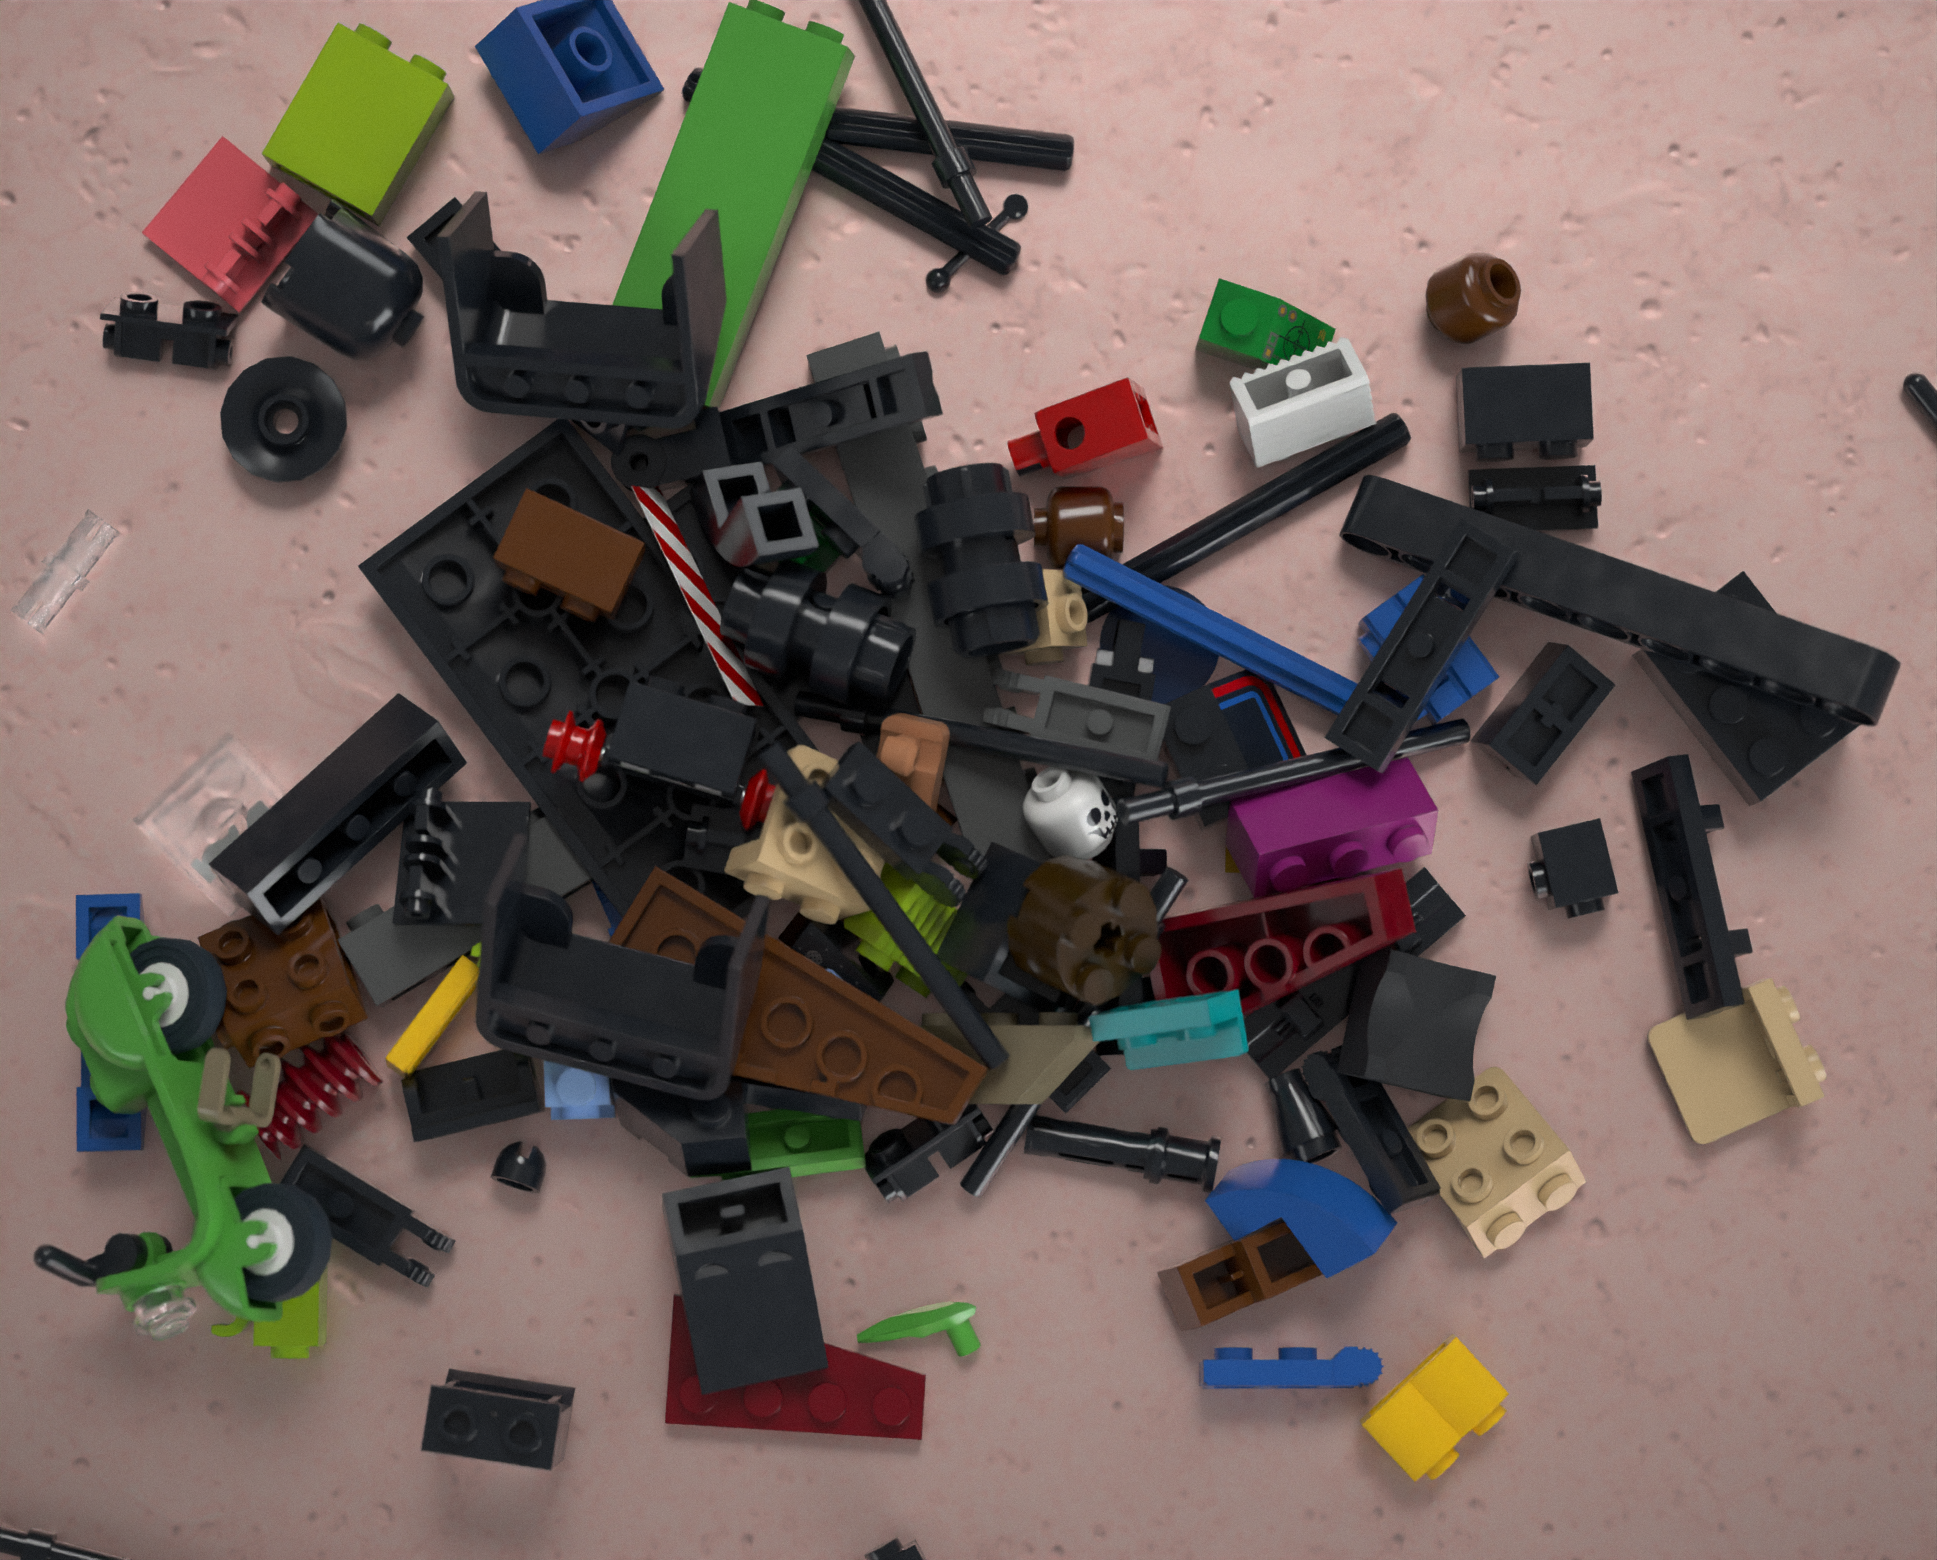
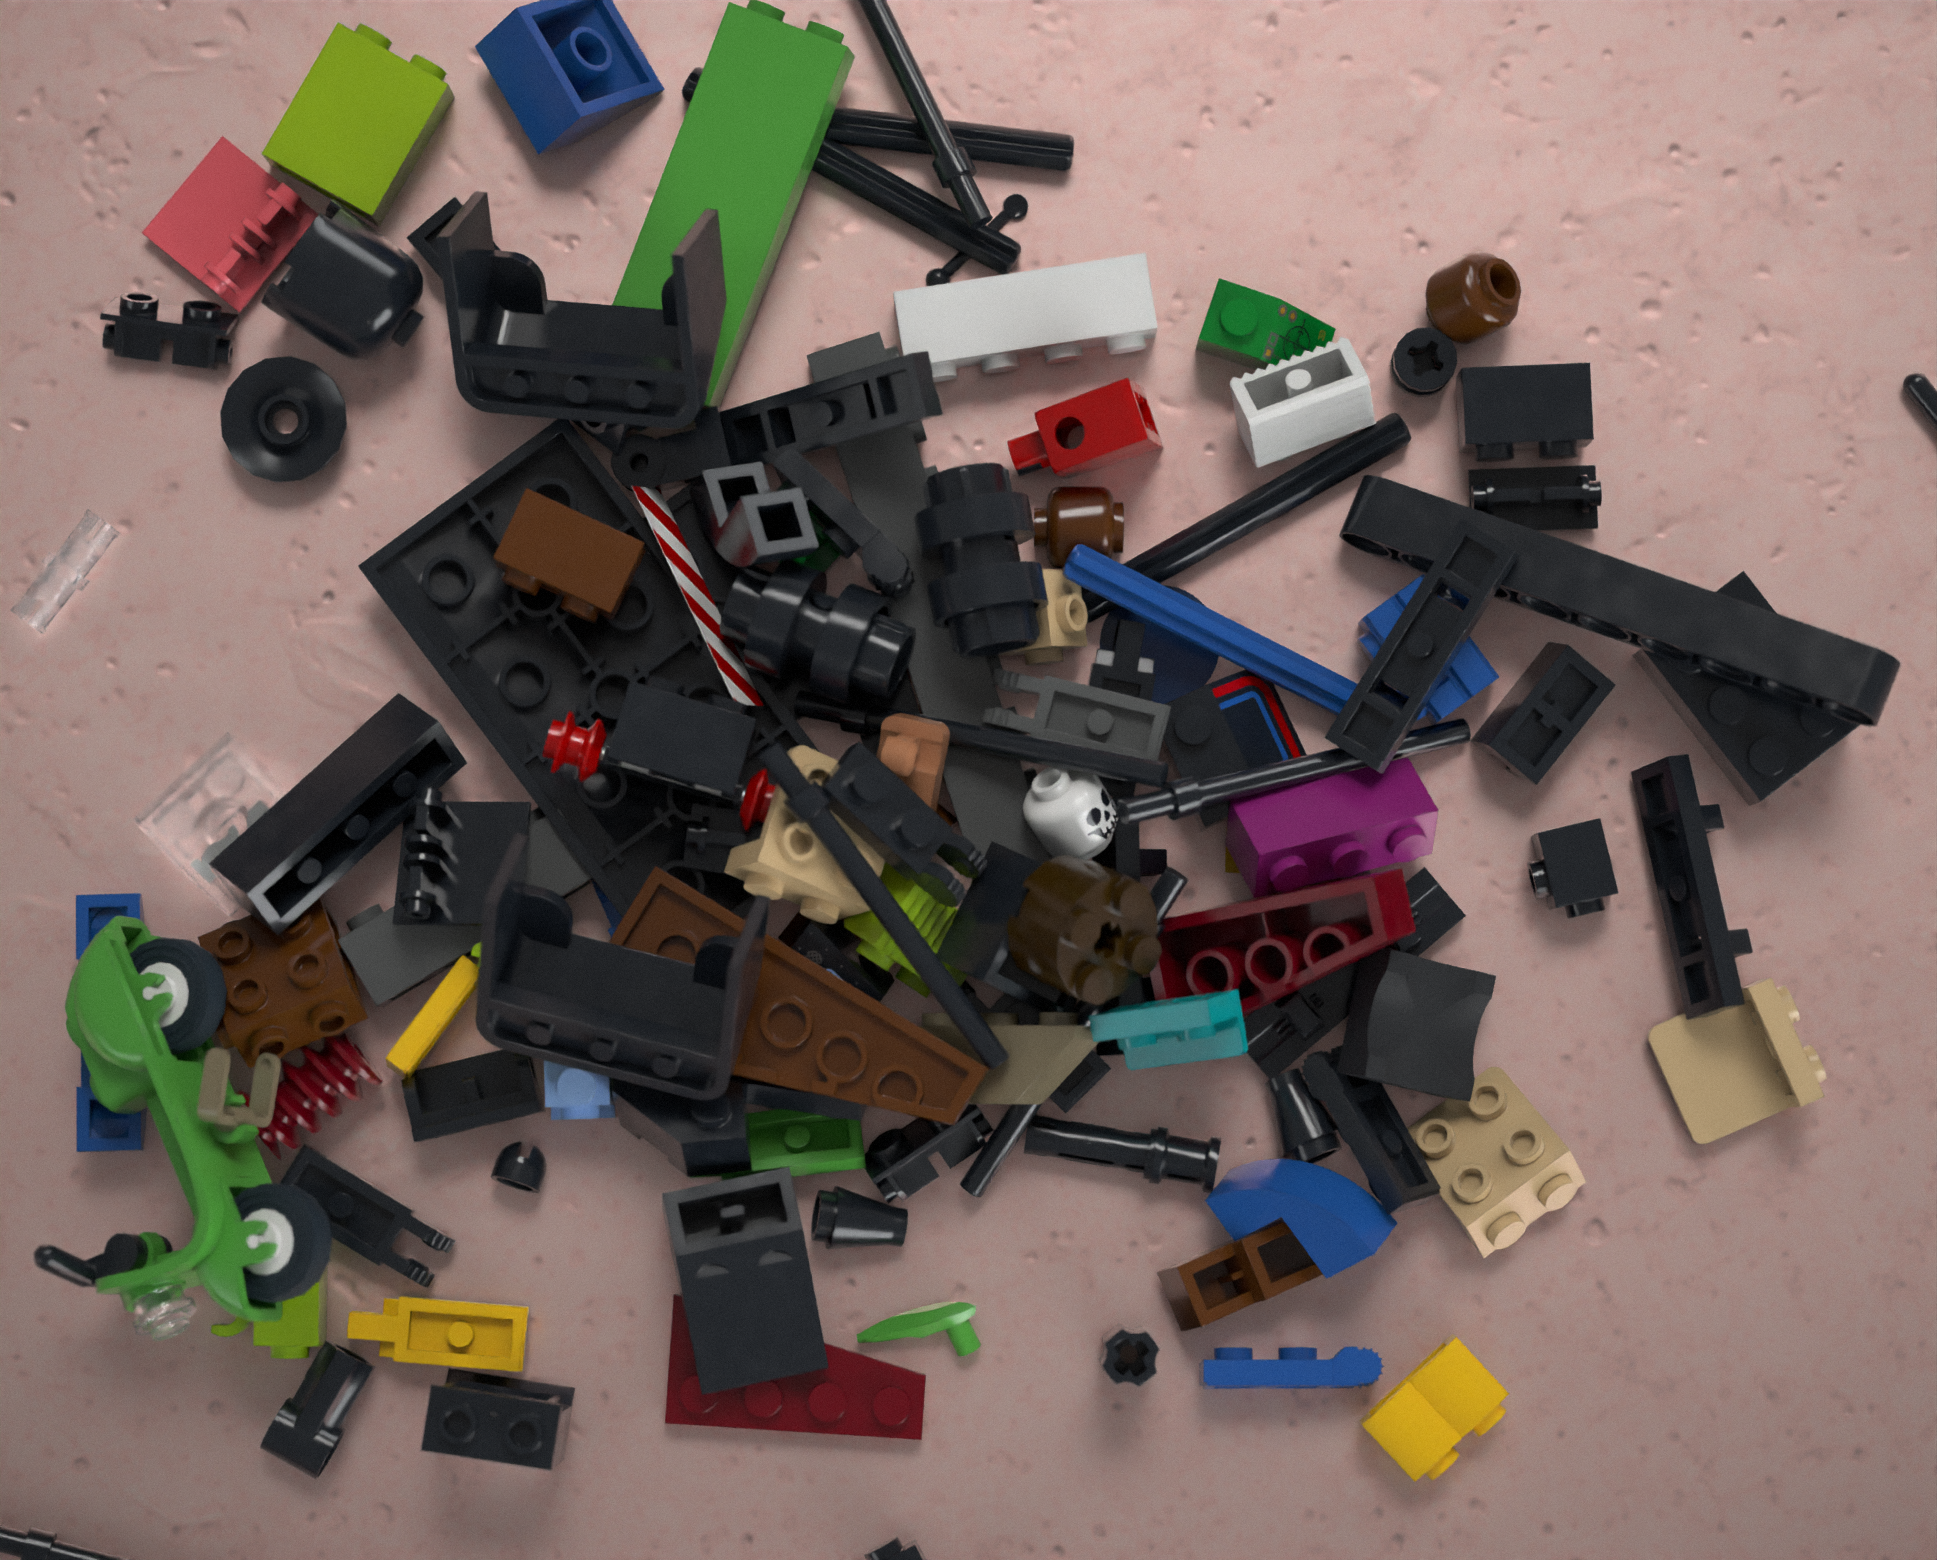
(312, 1422): none -> black piece
(446, 1332): none -> yellow hinge
(854, 1220): none -> black cone
(1029, 315): none -> white brick
(1135, 1372): none -> black axle
(1417, 372): none -> black wheel

